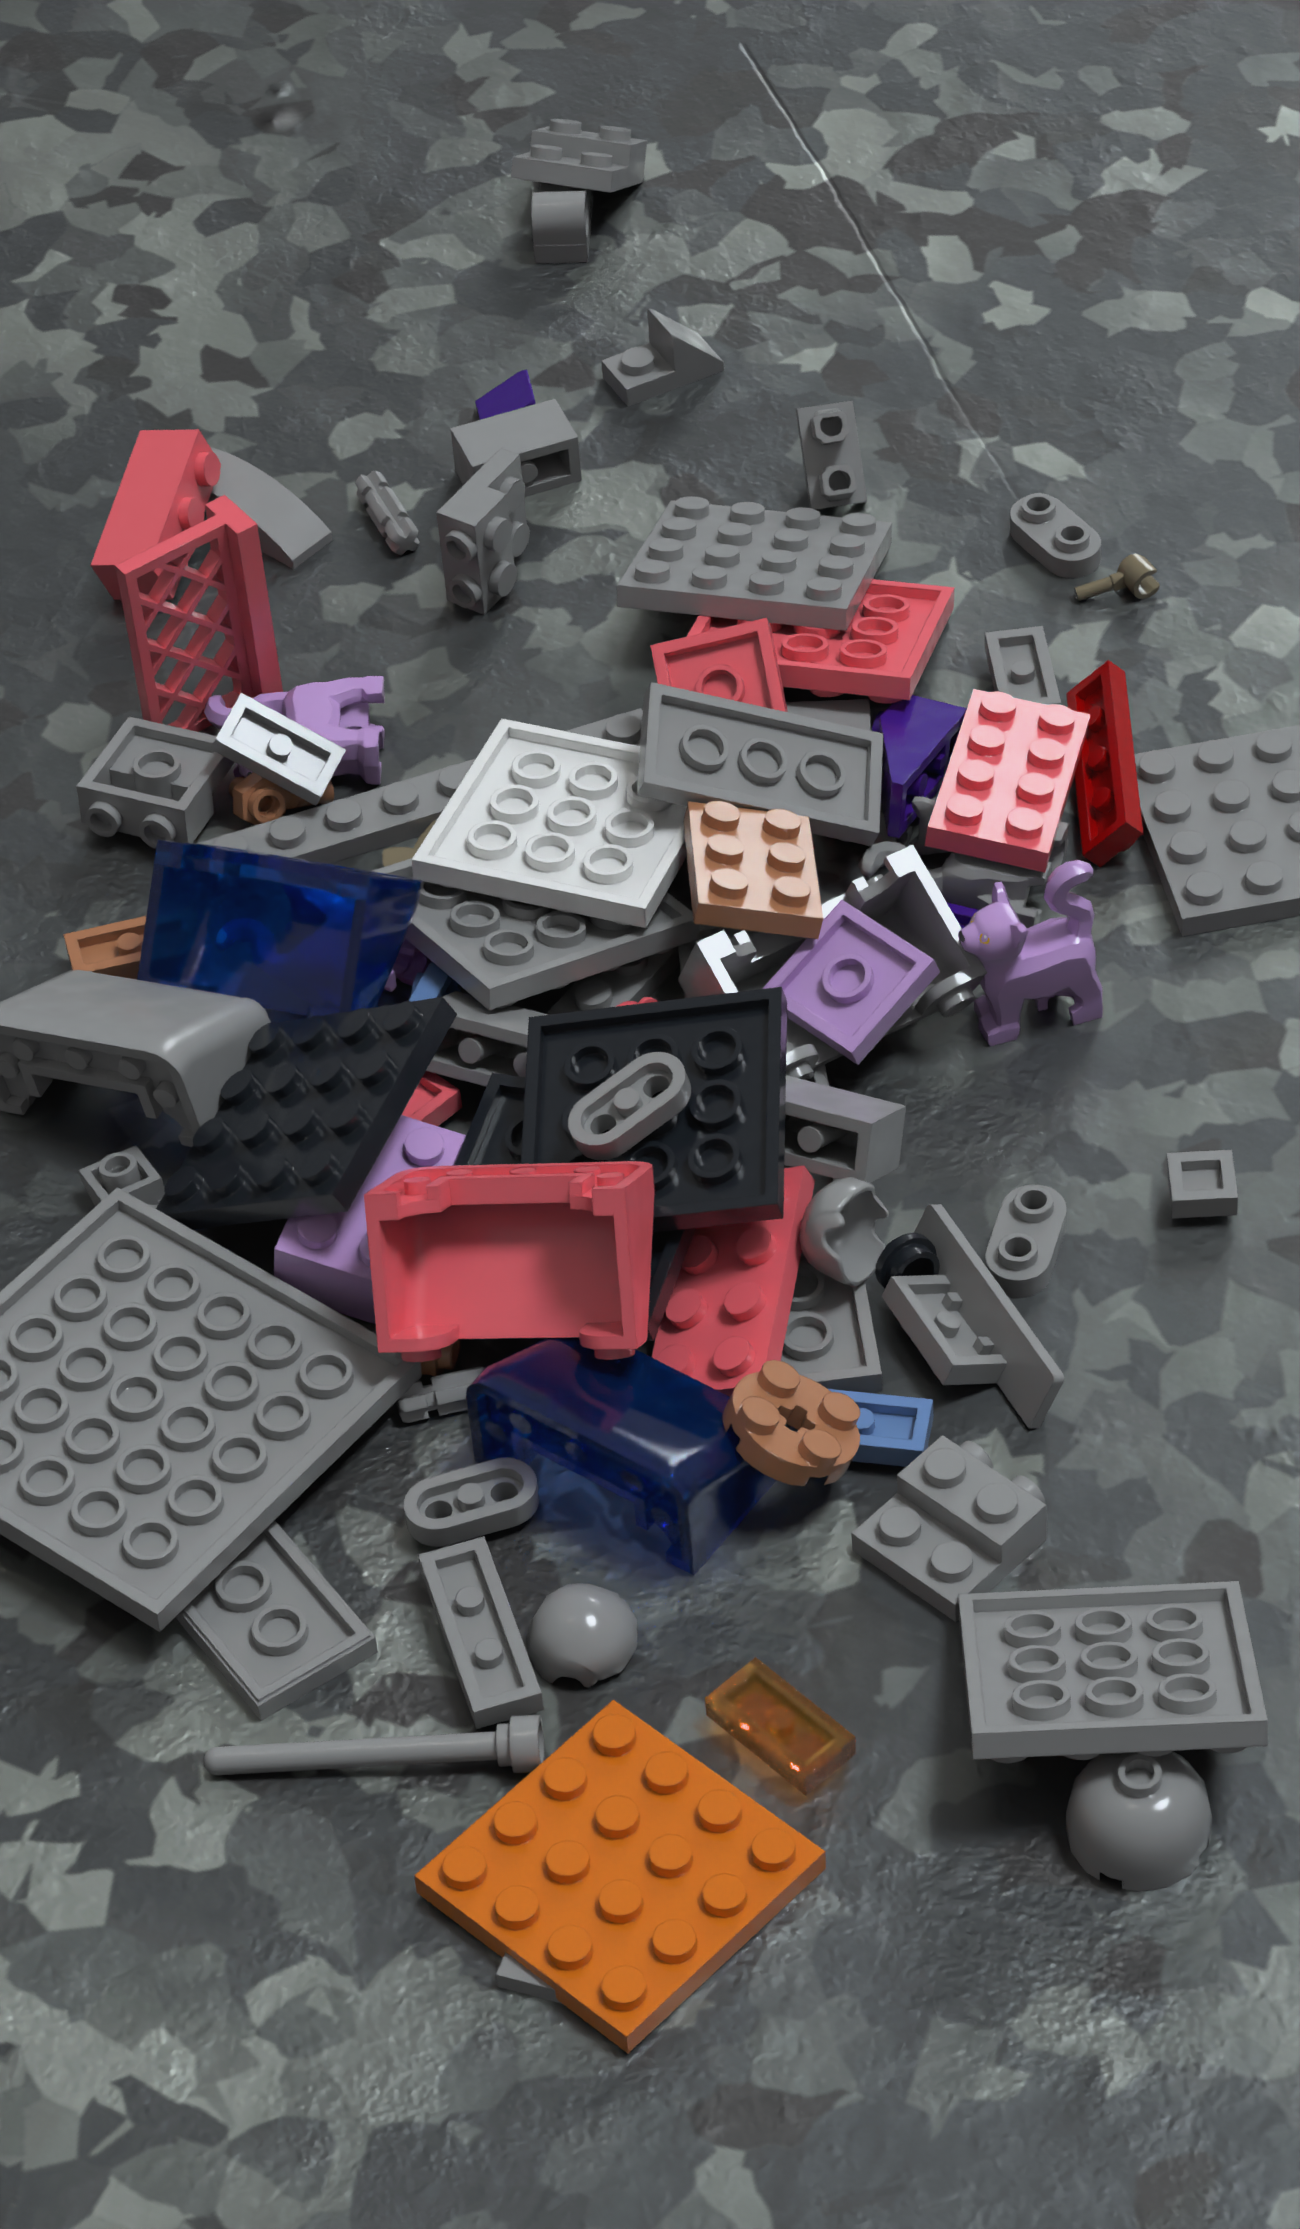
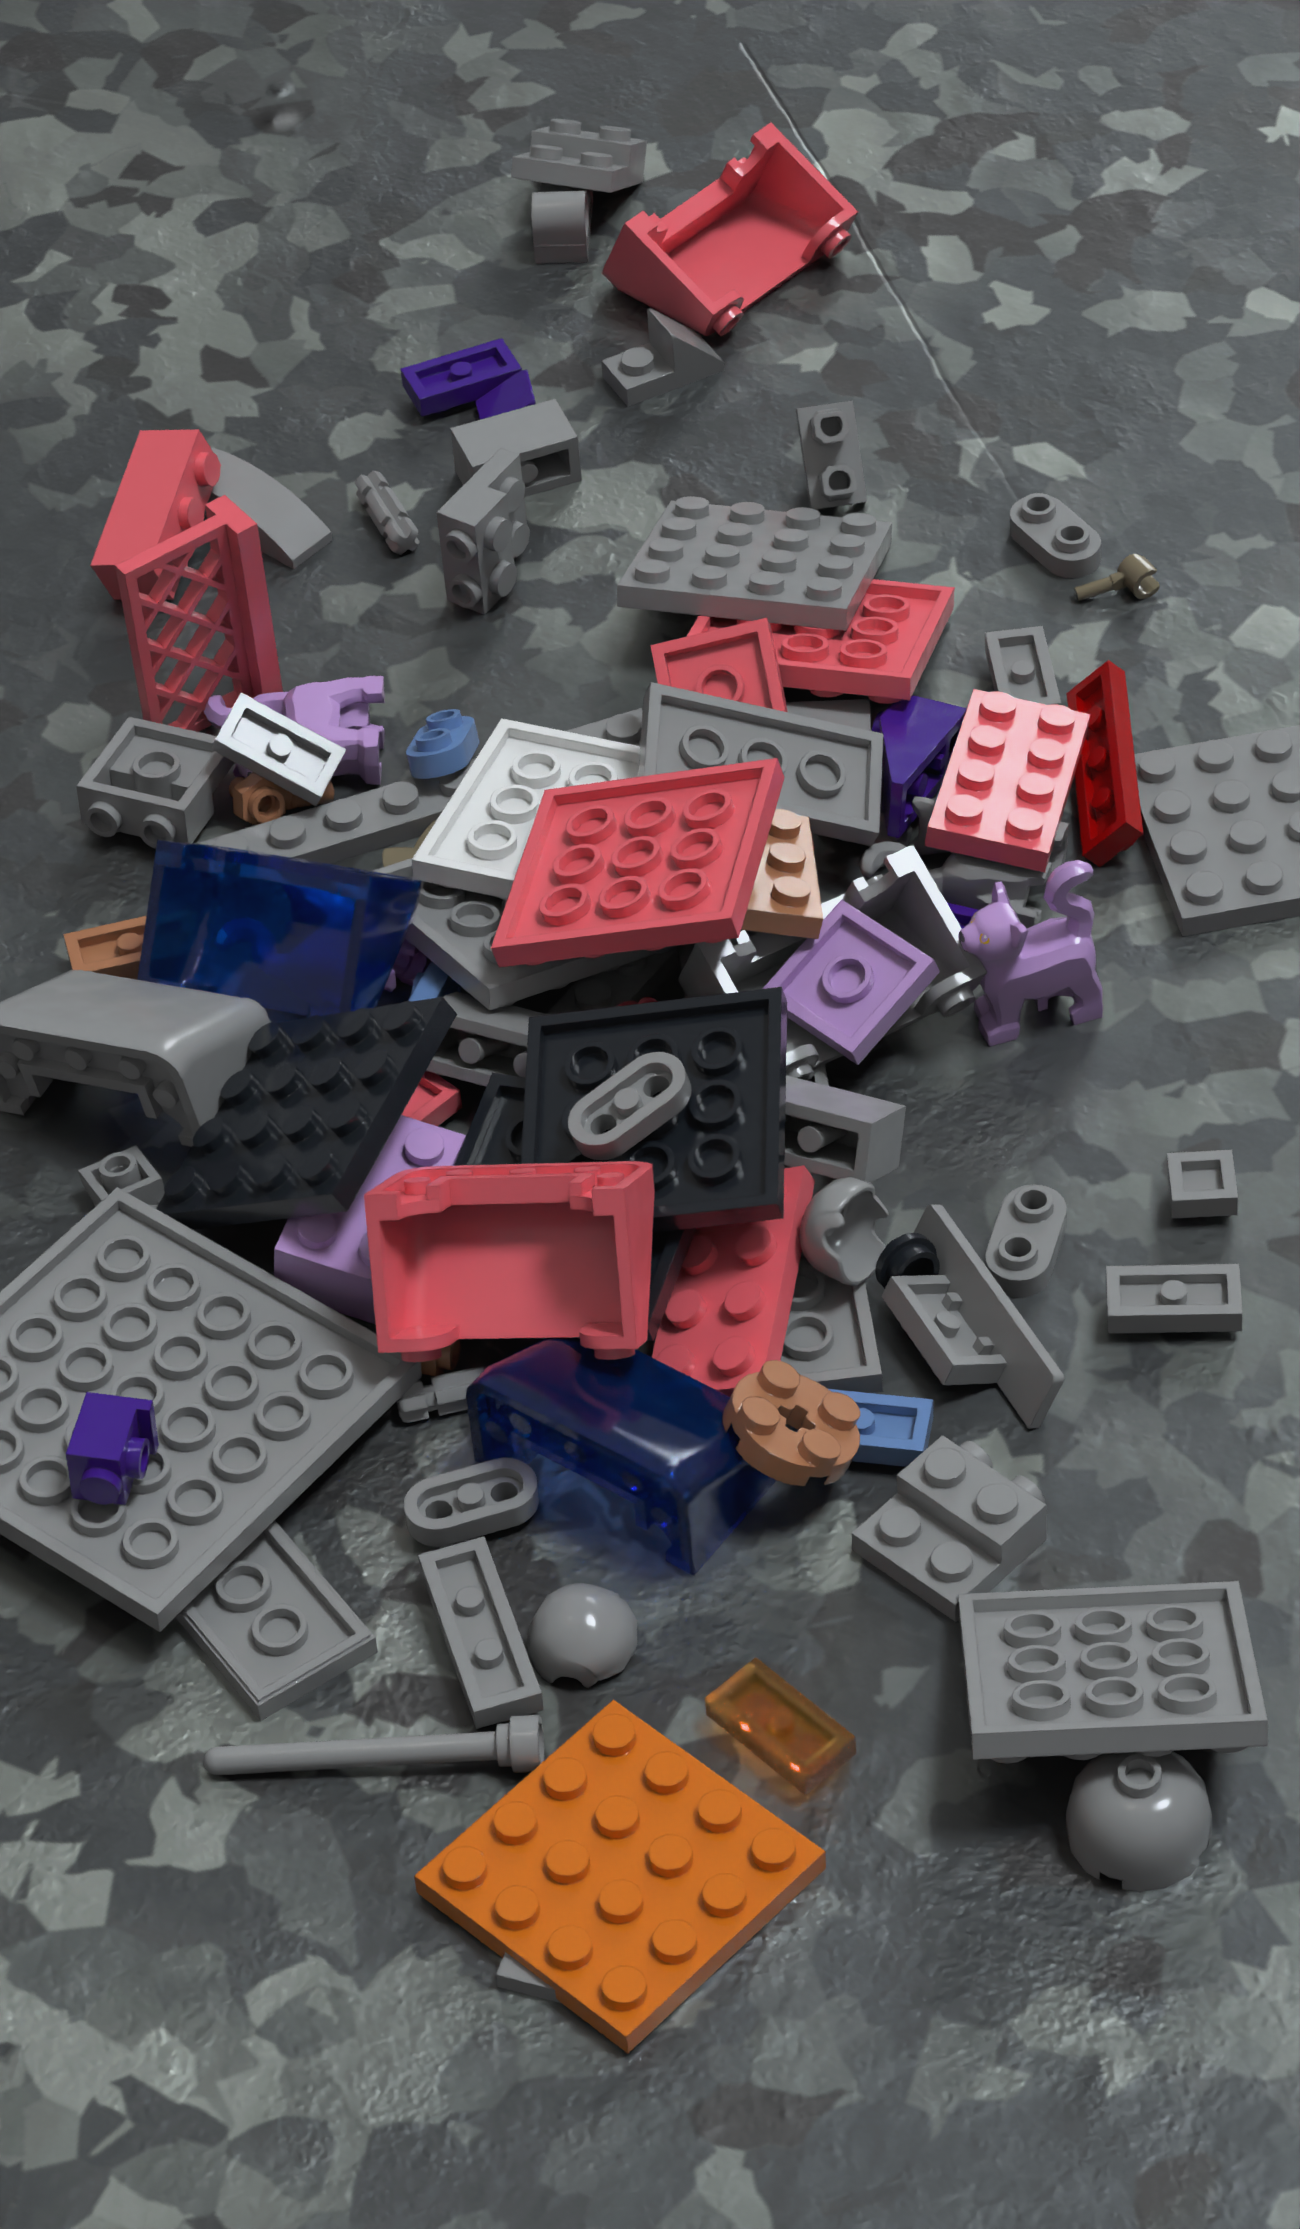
(110, 1447): none -> dark purple brick
(442, 745): none -> medium blue plate
(458, 376): none -> dark purple plate
(639, 864): none -> coral plate
(732, 238): none -> coral windscreen
(1173, 1298): none -> light grey plate

